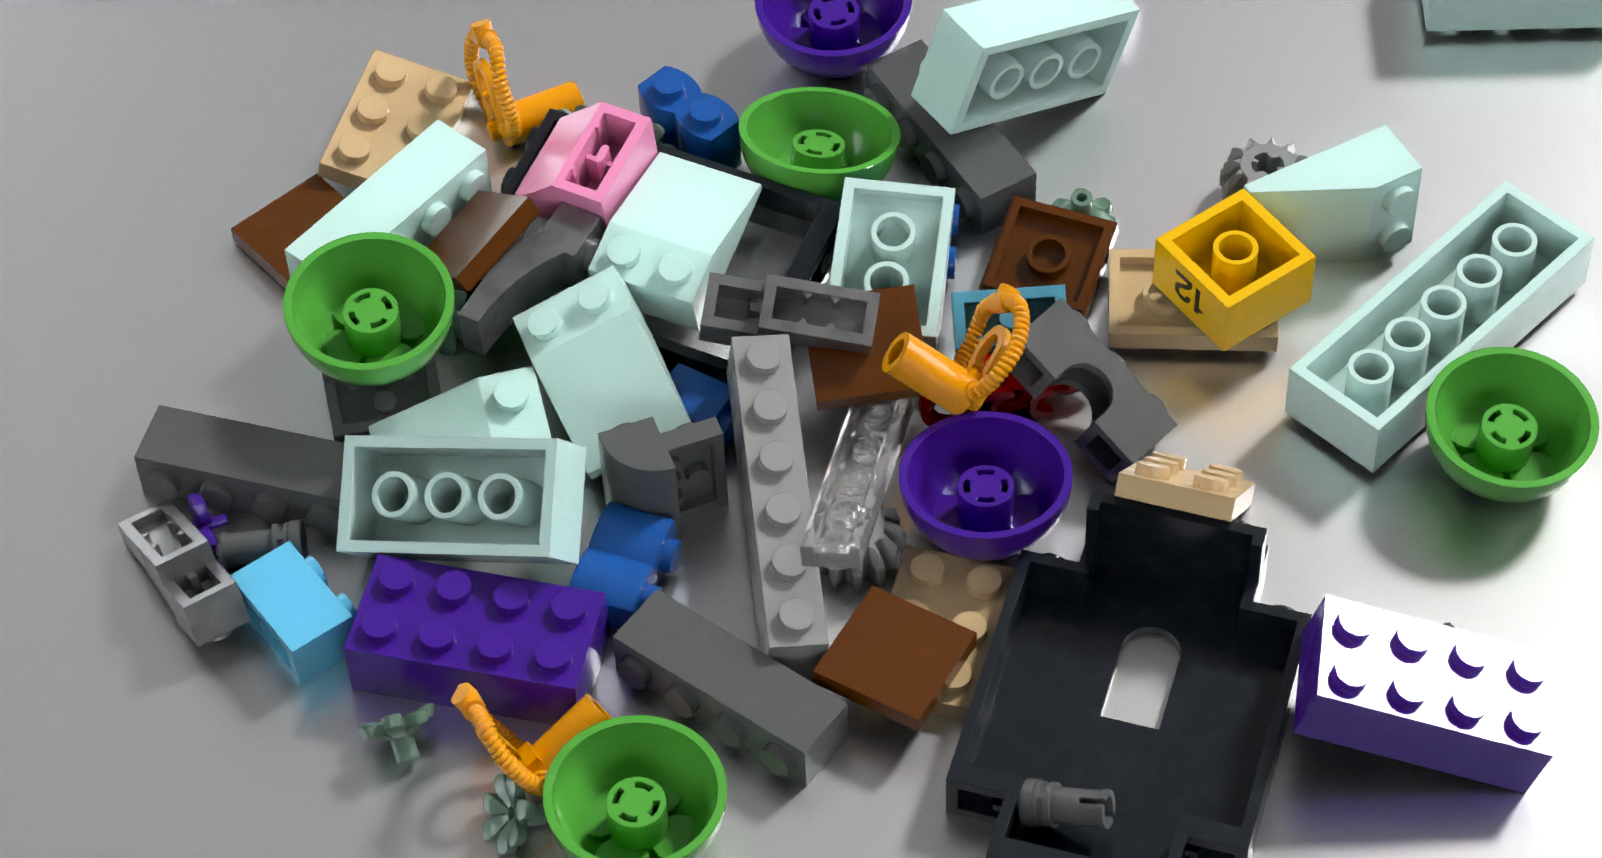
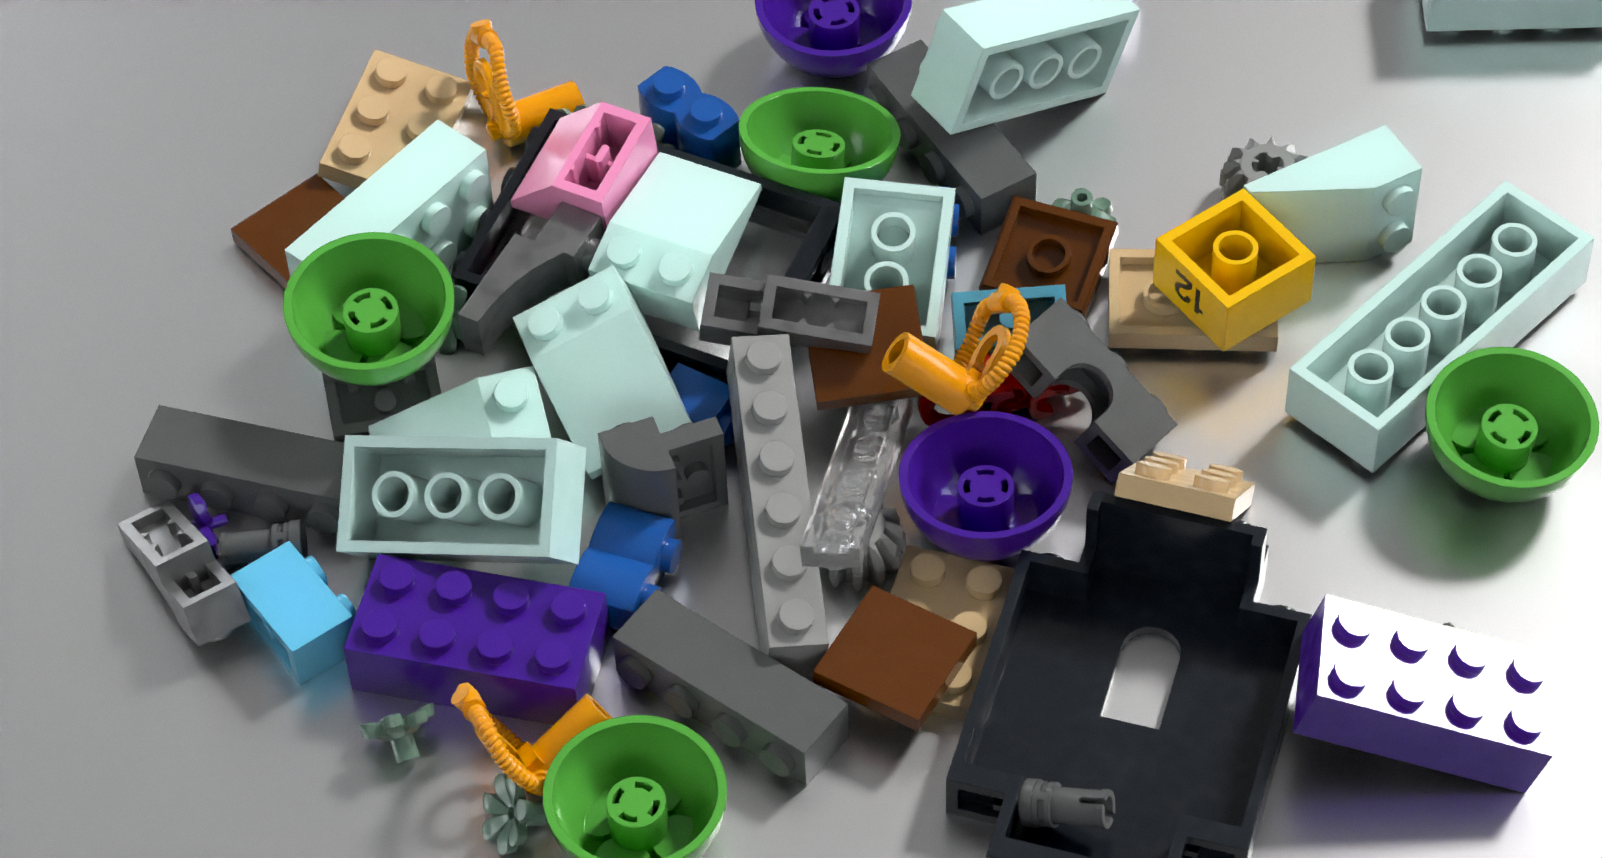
(482, 235): reddish brown tile -> none

